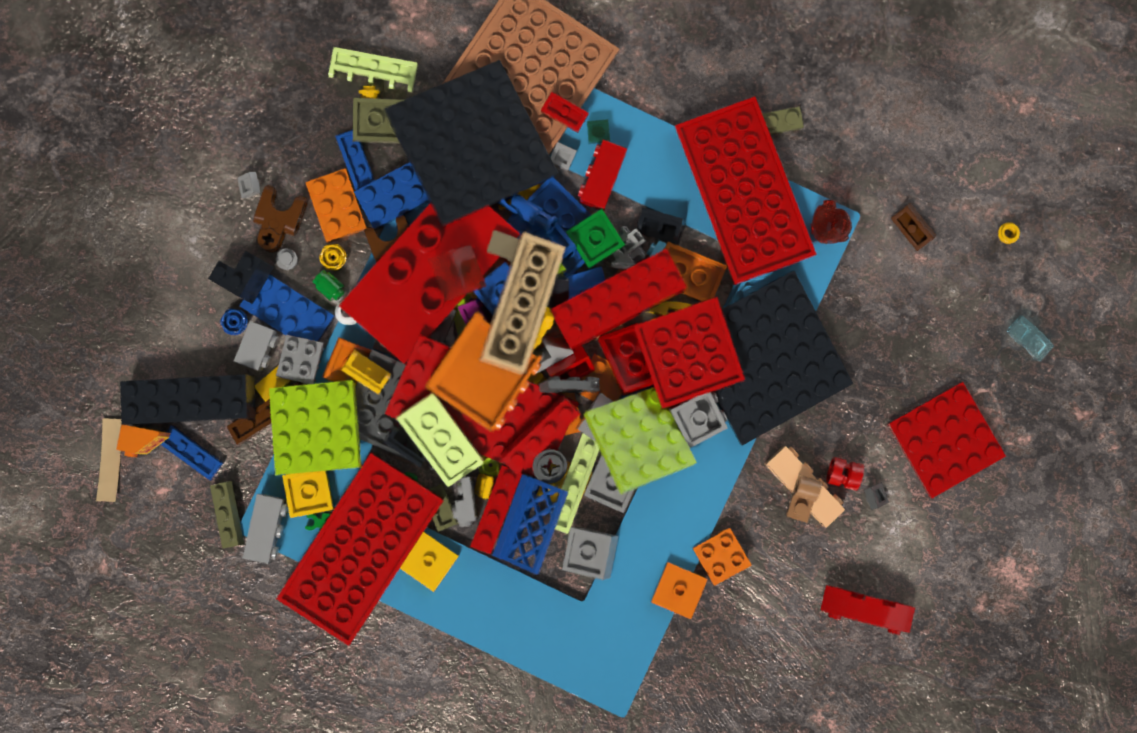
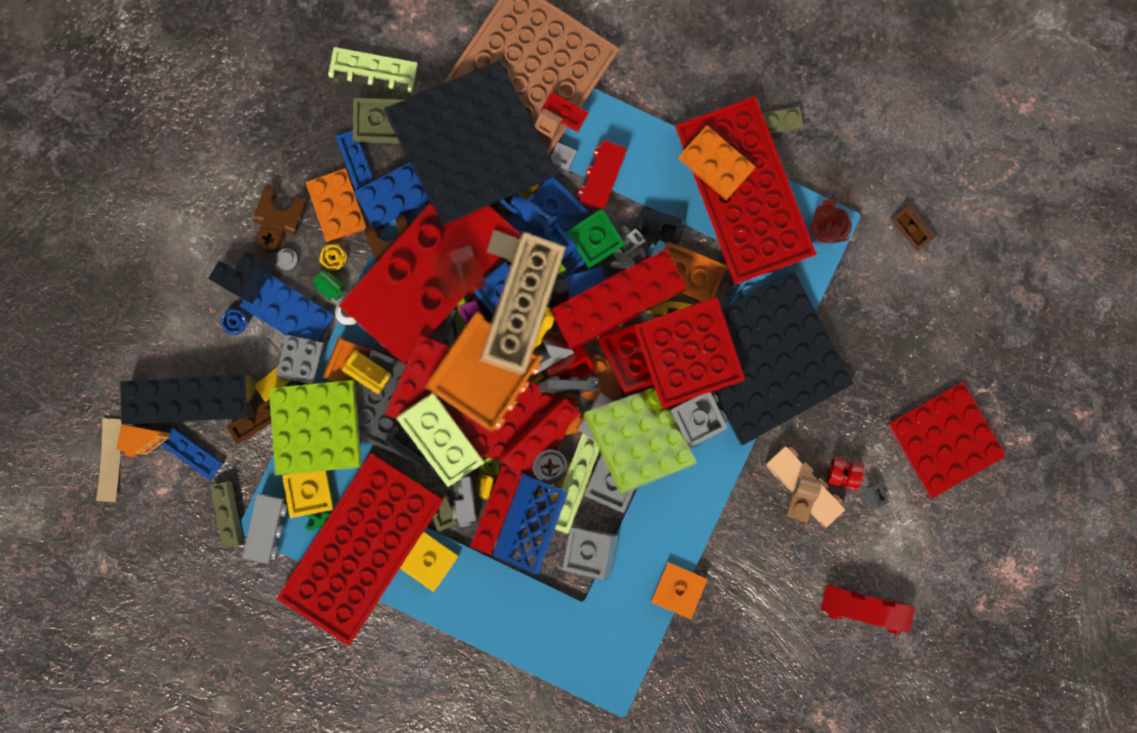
(248, 185): light grey plate -> none
(256, 346): light grey brick -> none
(369, 92): yellow plate -> none
(548, 123): none -> nougat tile
(598, 131): clear green plate -> none
(716, 162): none -> orange plate
(722, 556): orange hinge -> none
(1014, 233): yellow plate -> none
(1030, 338): clear light blue slope -> none

